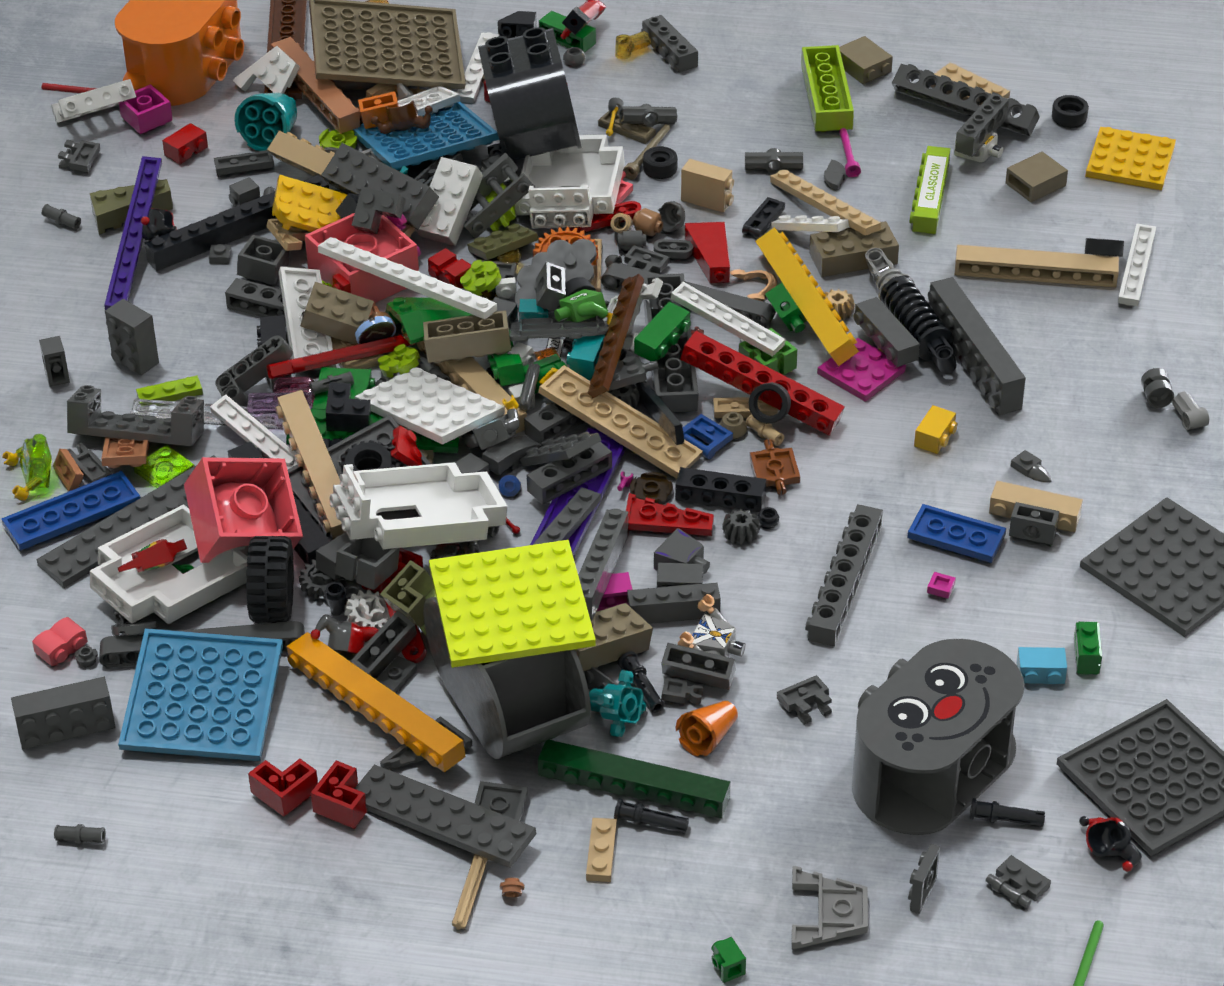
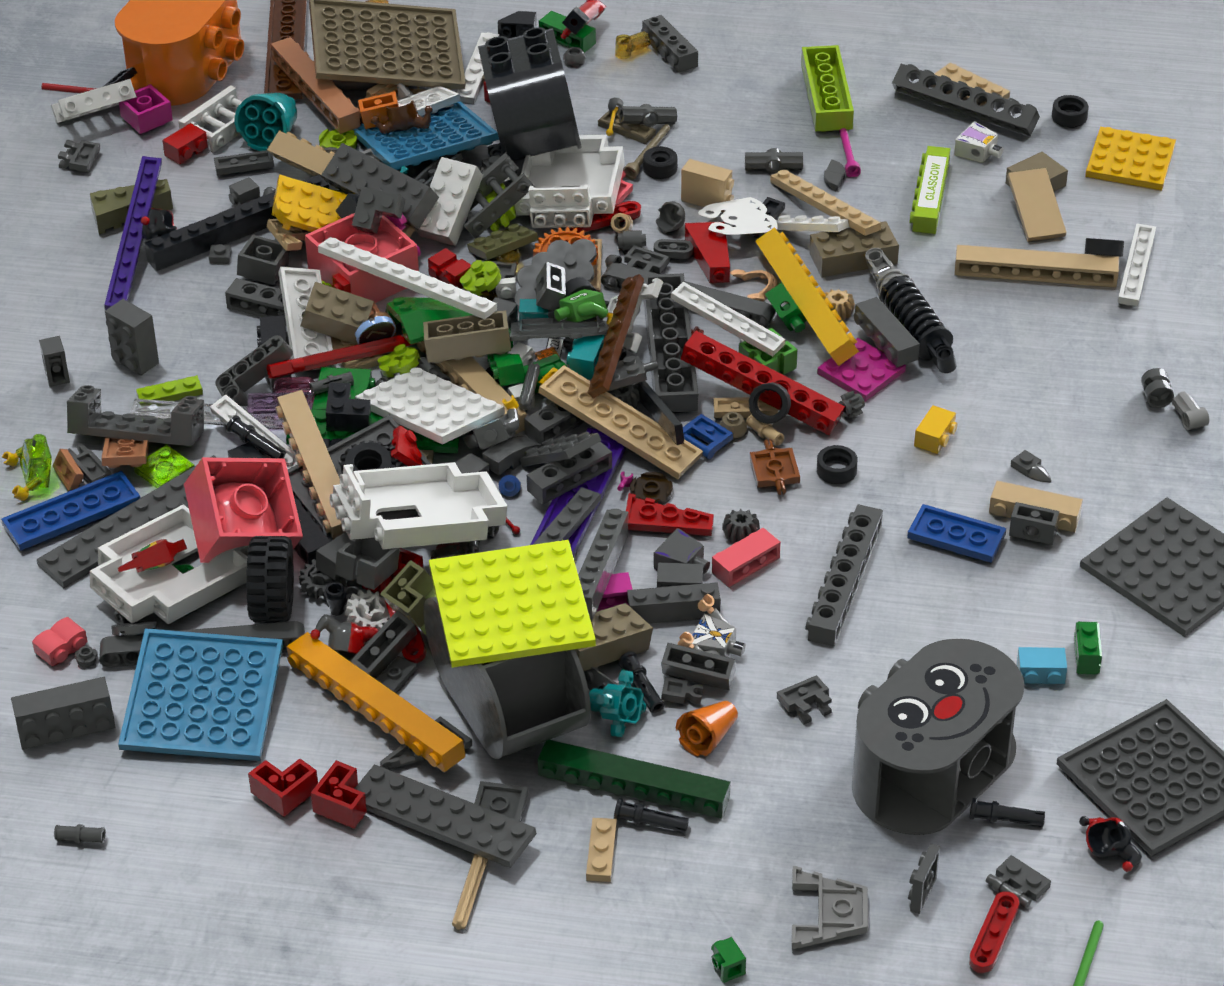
(61, 216): dark grey pin -> none
(122, 76): none -> black plate
(210, 111): none -> white fence
(248, 434): none -> black pin
(273, 69): white wing -> none
(512, 887): nougat plate -> none
(648, 221): medium nougat head -> none
(662, 332): green brick -> none
(720, 489): black brick -> none
(746, 557): none -> coral brick
(748, 219): none -> white piece
(768, 517): black plate -> none
(837, 475): none -> black tyre
(853, 404): none -> dark grey gear
(865, 60): dark tan brick -> none
(941, 585): dark pink plate -> none
(978, 347): dark grey brick -> none
(981, 125): dark grey brick -> none
(994, 932): none -> red plate
(1036, 204): none -> tan tile

